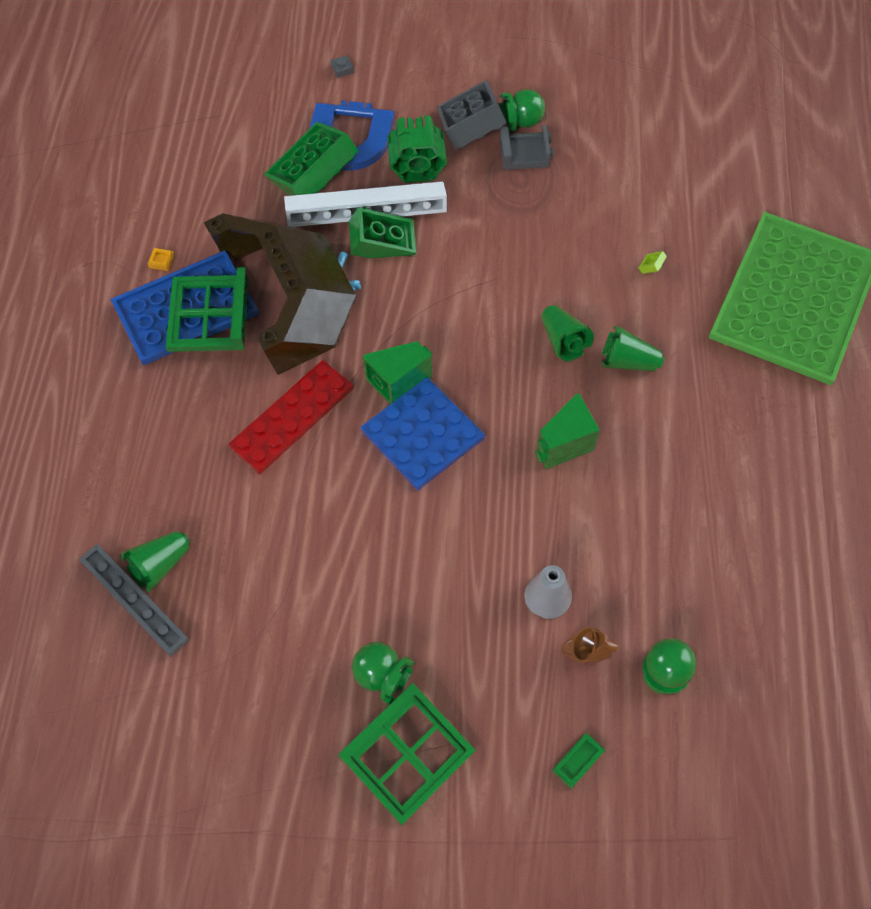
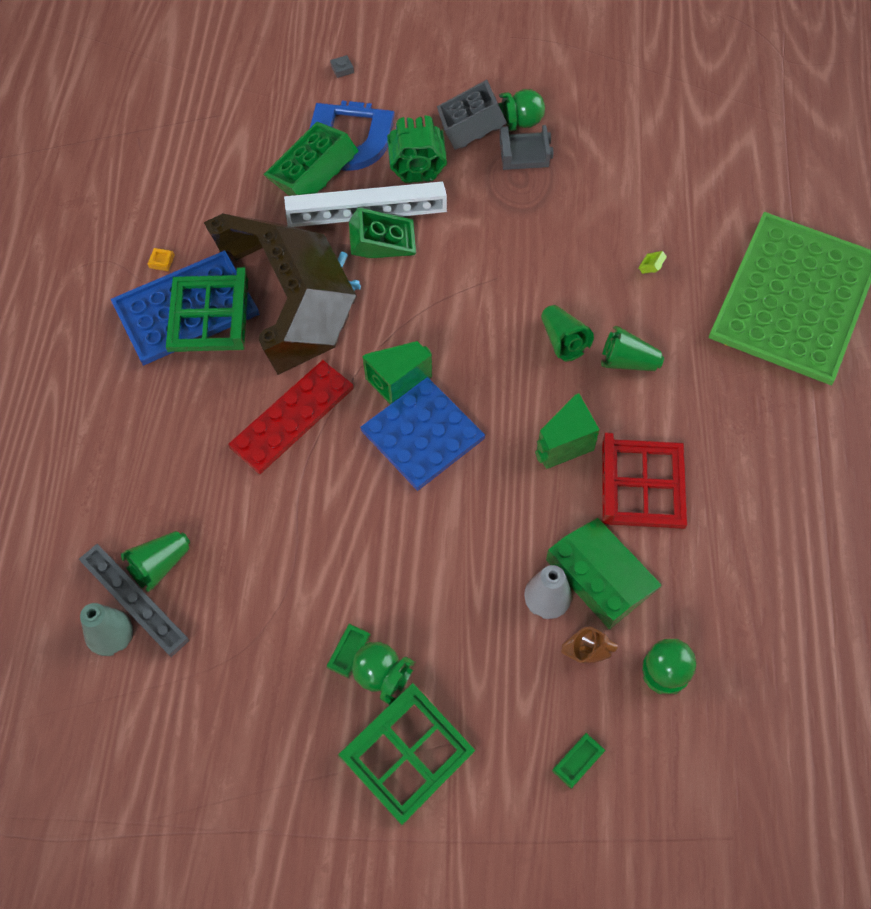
(105, 629): none -> sand green cone
(346, 649): none -> green tile
(603, 572): none -> green slope
(611, 481): none -> red window

